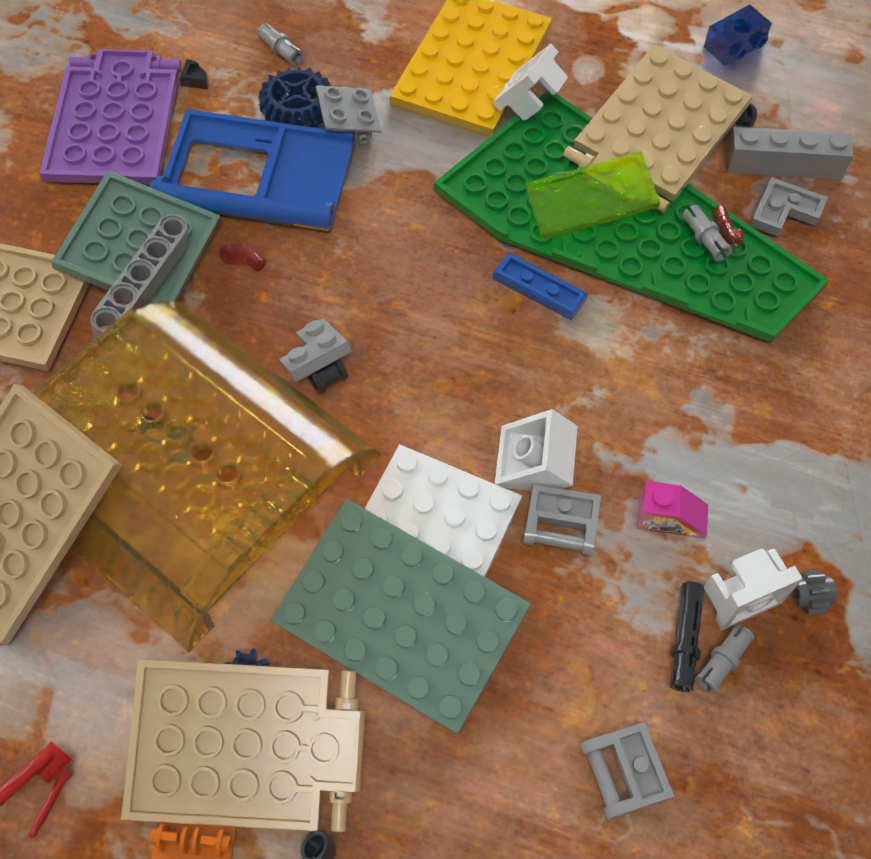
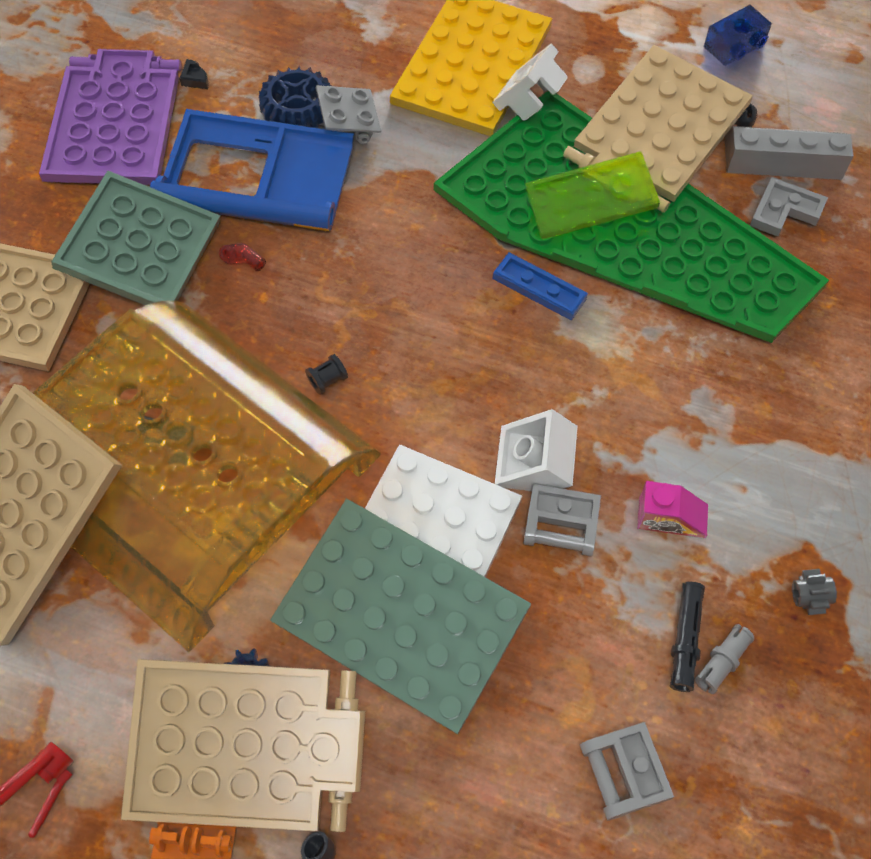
(146, 267): light grey beam -> none
(280, 44): light grey pin -> none
(320, 347): light grey plate -> none
(707, 233): light grey pin -> none
(722, 219): clear red arm -> none
(759, 586): white panel -> none

